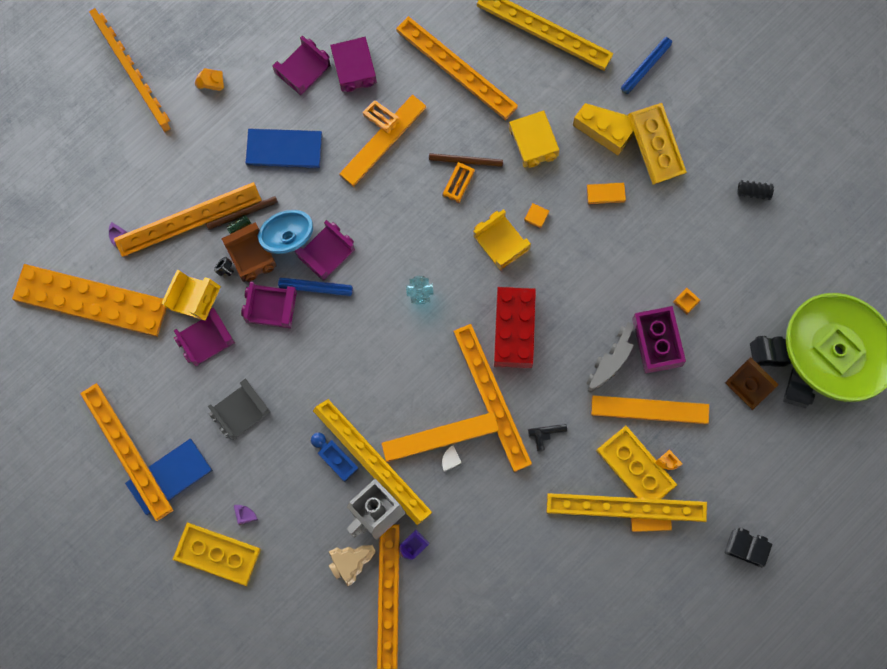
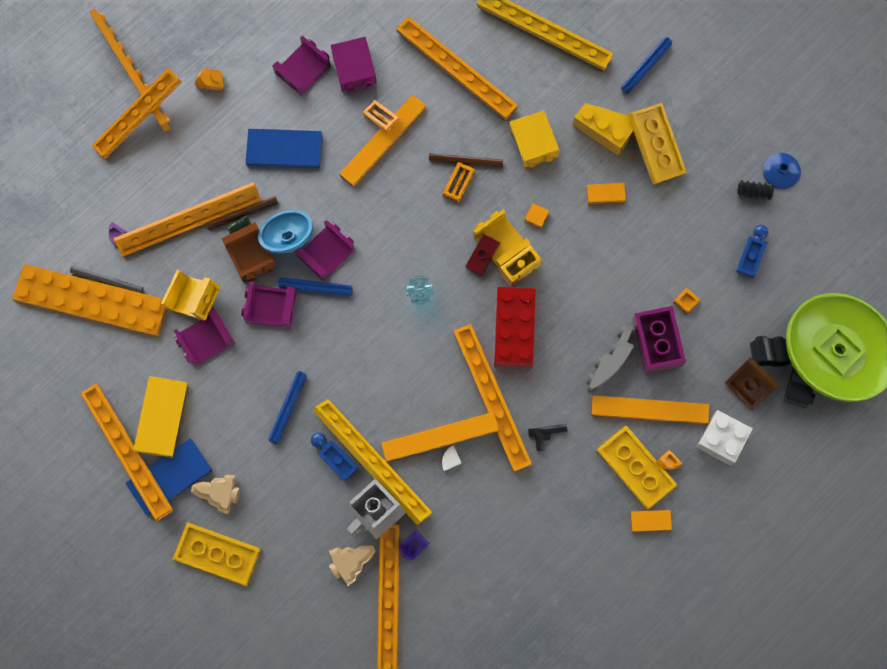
(105, 279): none -> dark grey bar
(137, 113): none -> light orange tile
(160, 417): none -> yellow tile
(218, 492): none -> tan rock
(223, 267): black tile -> none
(239, 411): dark grey panel -> none
(244, 514): medium lavender tile -> none
(287, 407): none -> blue axle
(482, 254): none -> dark red plate
(520, 266): none -> yellow brick
(627, 507): yellow tile -> none
(724, 438): none -> white brick
(748, 548): black brick -> none
(753, 252): none -> blue plate
(778, 177): none -> blue dish

